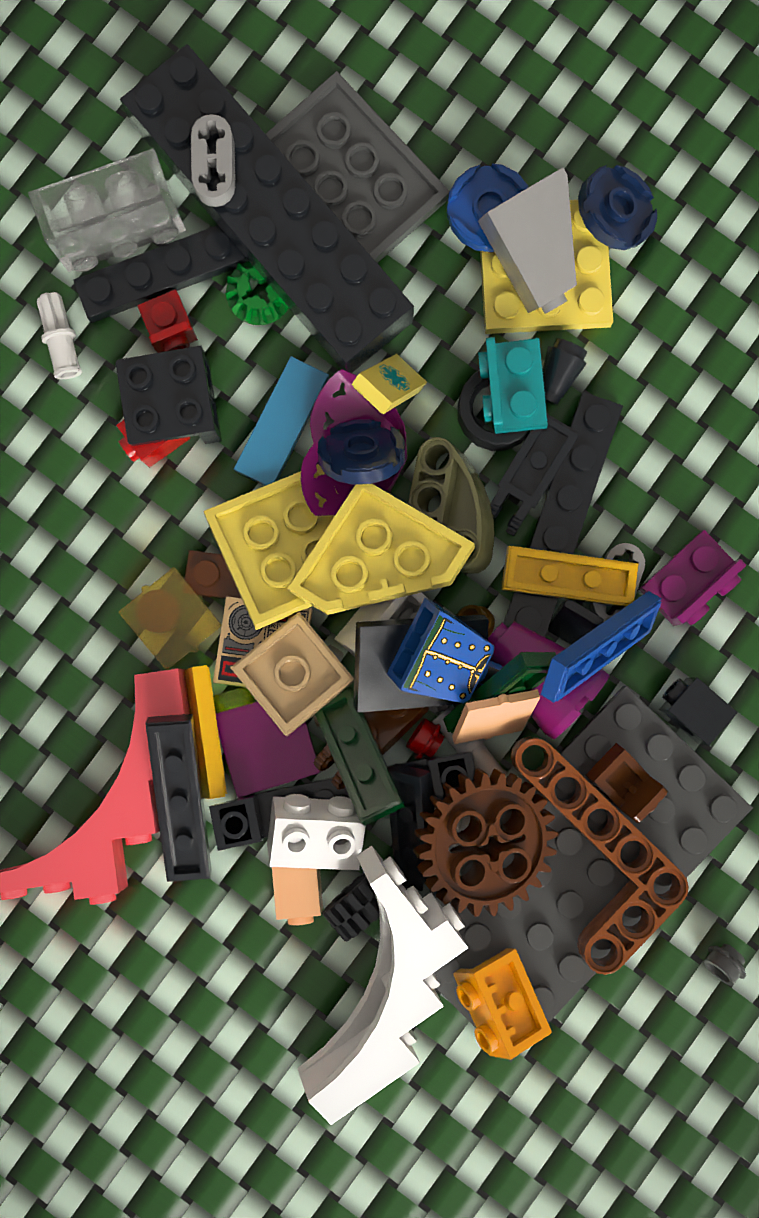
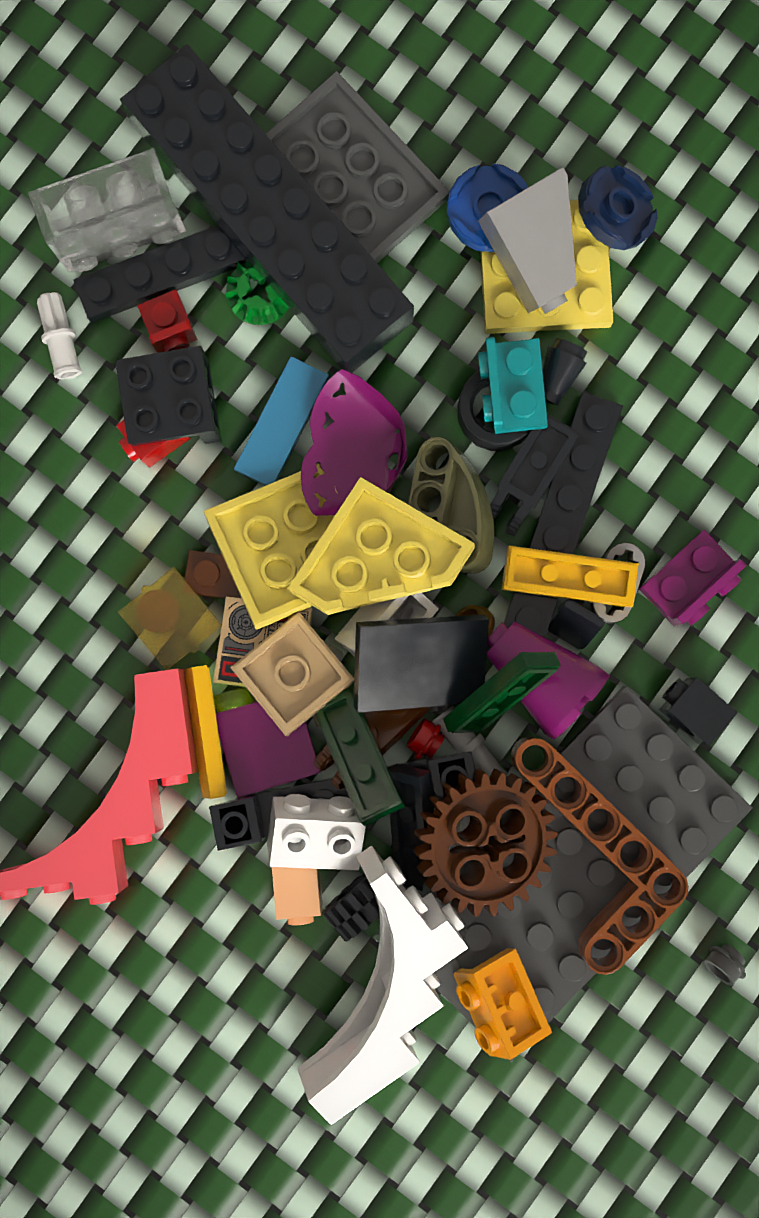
(179, 797): black tile -> none
(203, 161): light grey beam -> none
(361, 452): dark blue tile -> none
(389, 383): light yellow tile -> none
(442, 656): blue torso -> none
(495, 716): light nougat piece -> none
(600, 646): blue tile -> none
(627, 783): reddish brown bracket -> none

